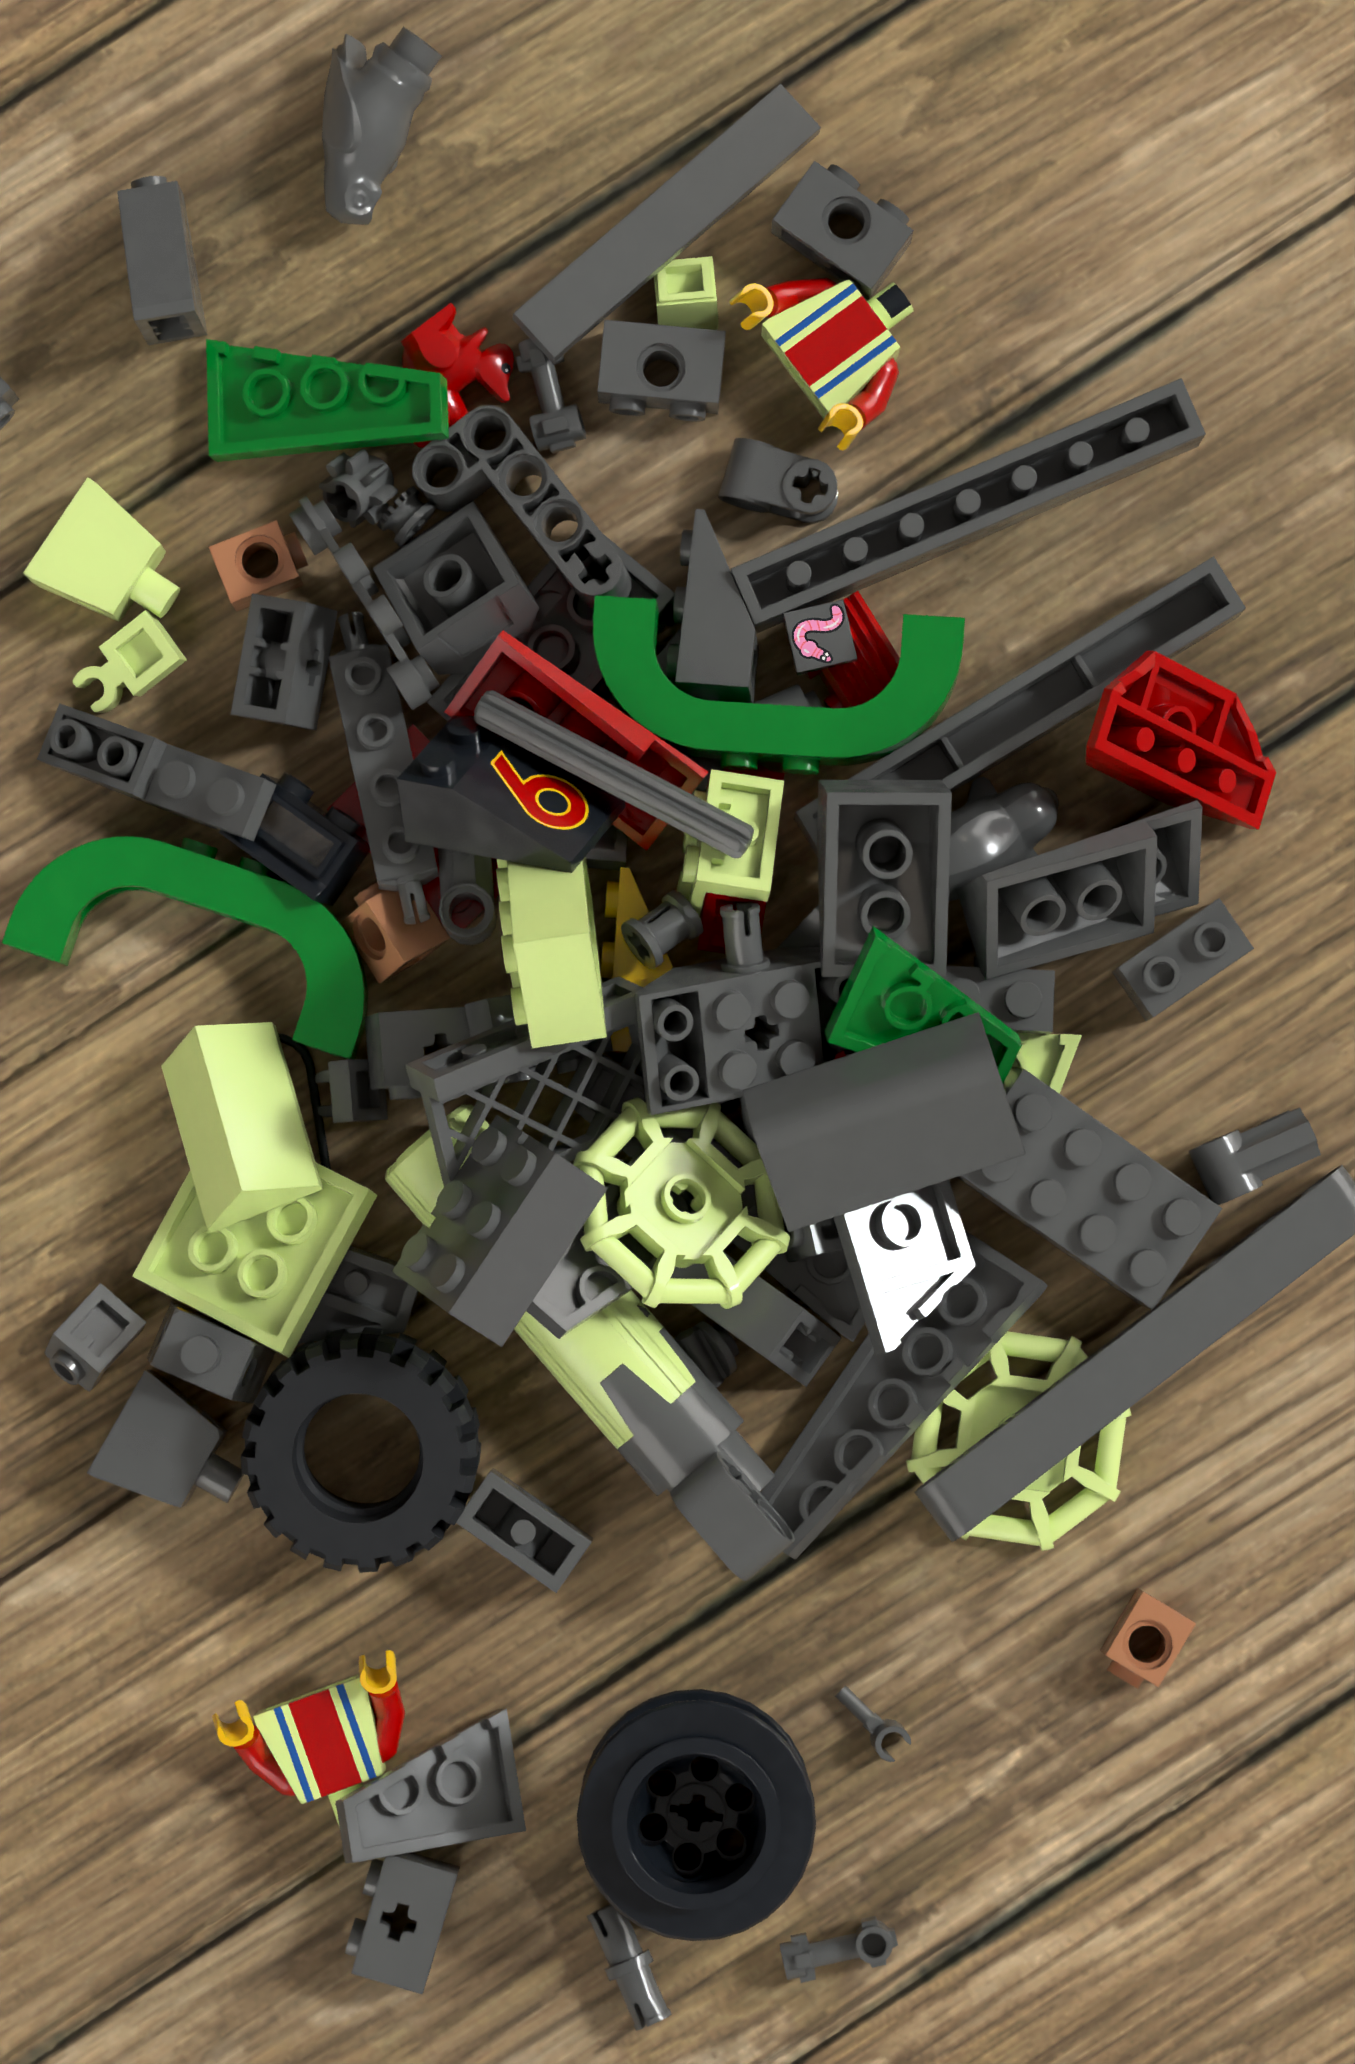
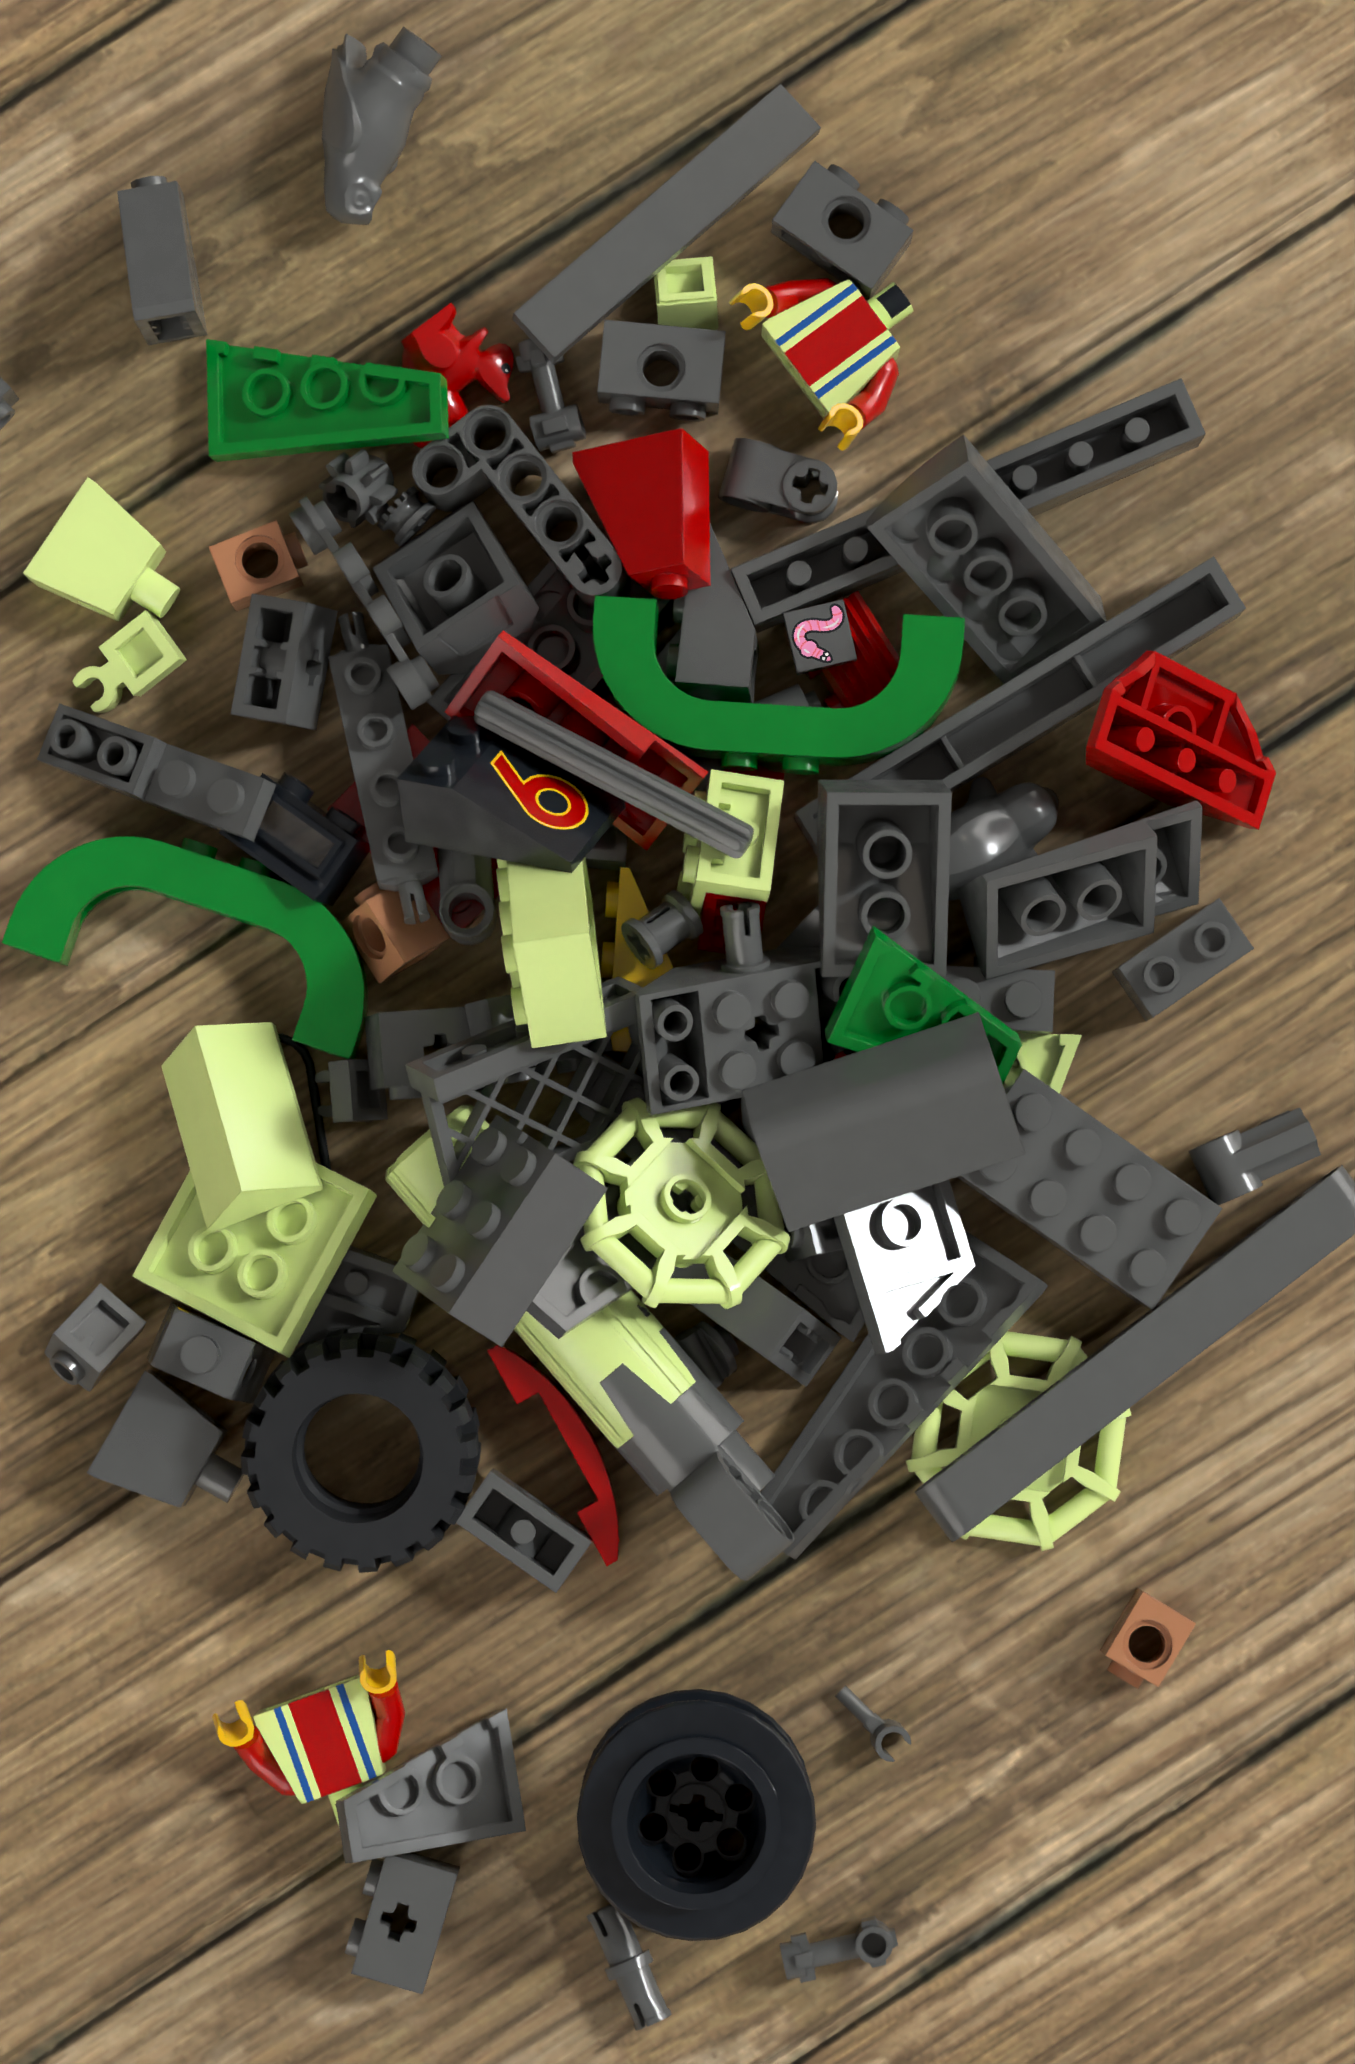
(600, 1515): none -> red slope
(654, 507): none -> red slope
(986, 561): none -> dark grey slope

